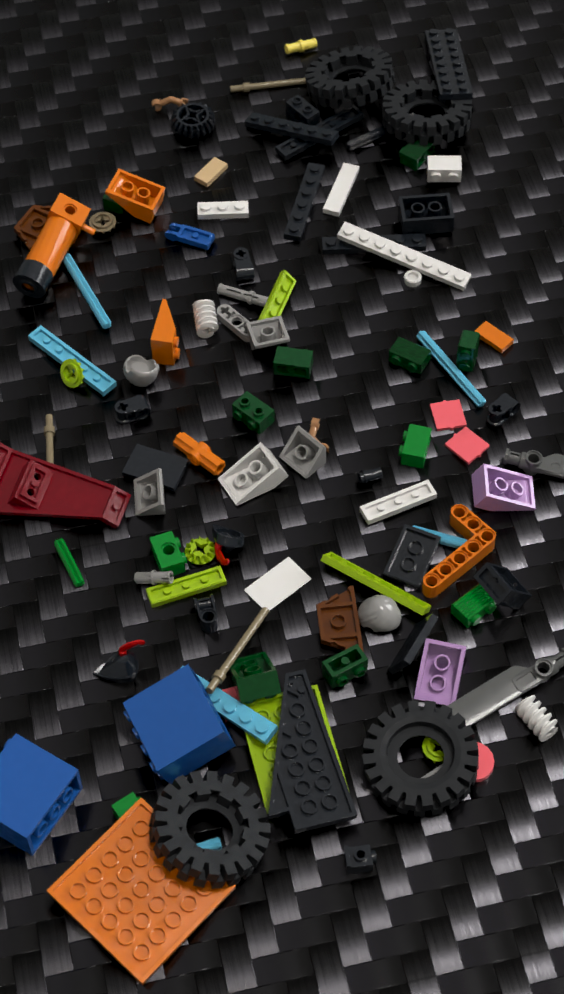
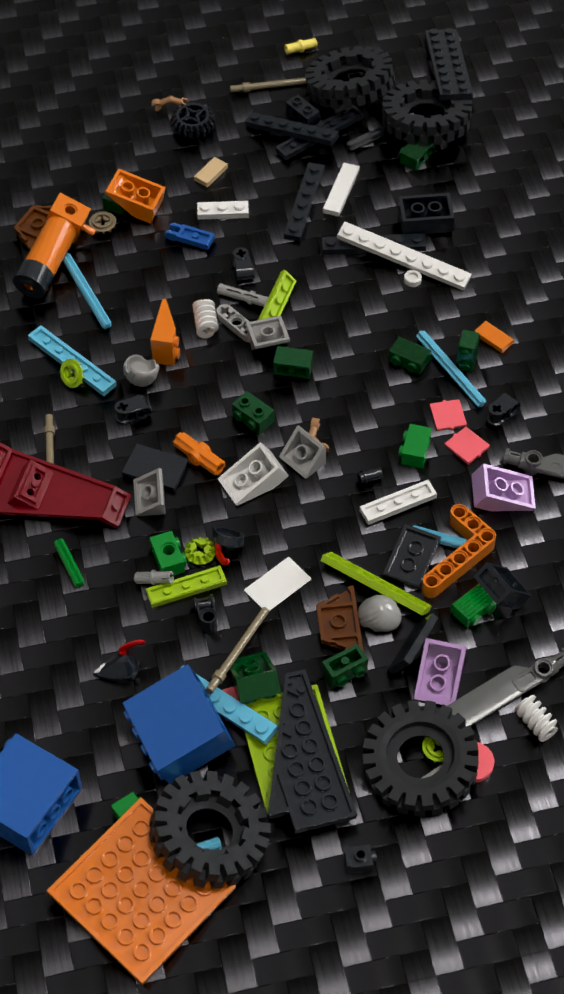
(444, 168): white brick -> none

